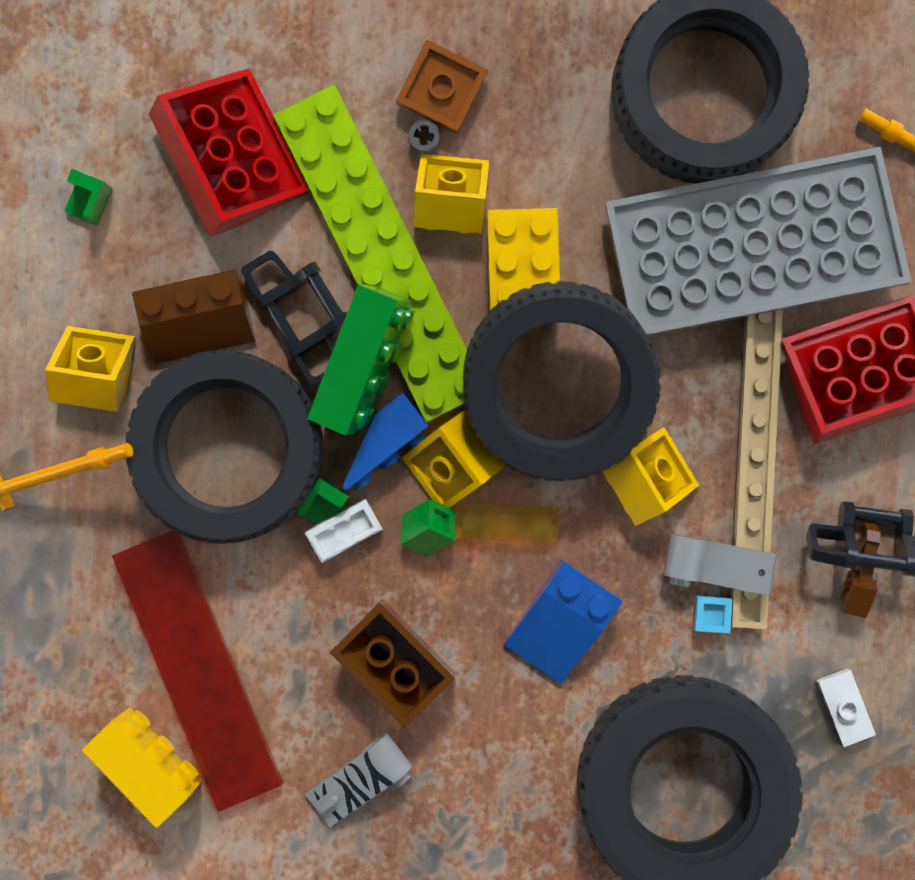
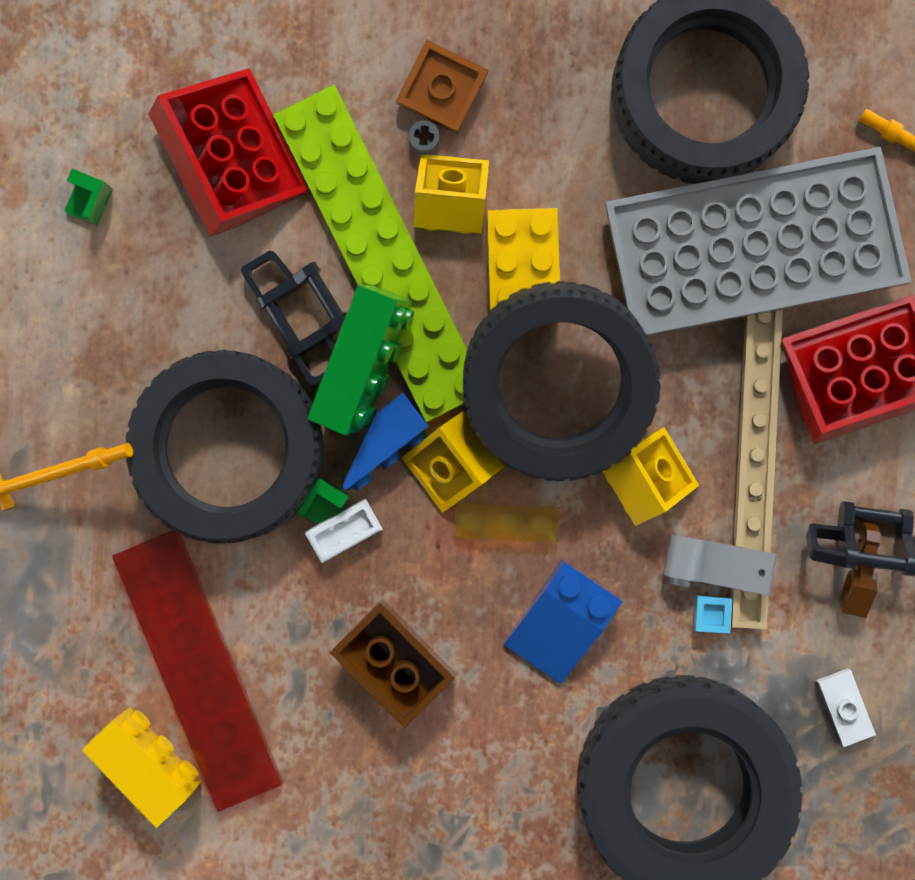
(90, 368): yellow slope -> none
(194, 316): reddish brown slope -> none
(360, 780): light grey door -> none
(428, 527): green panel -> none

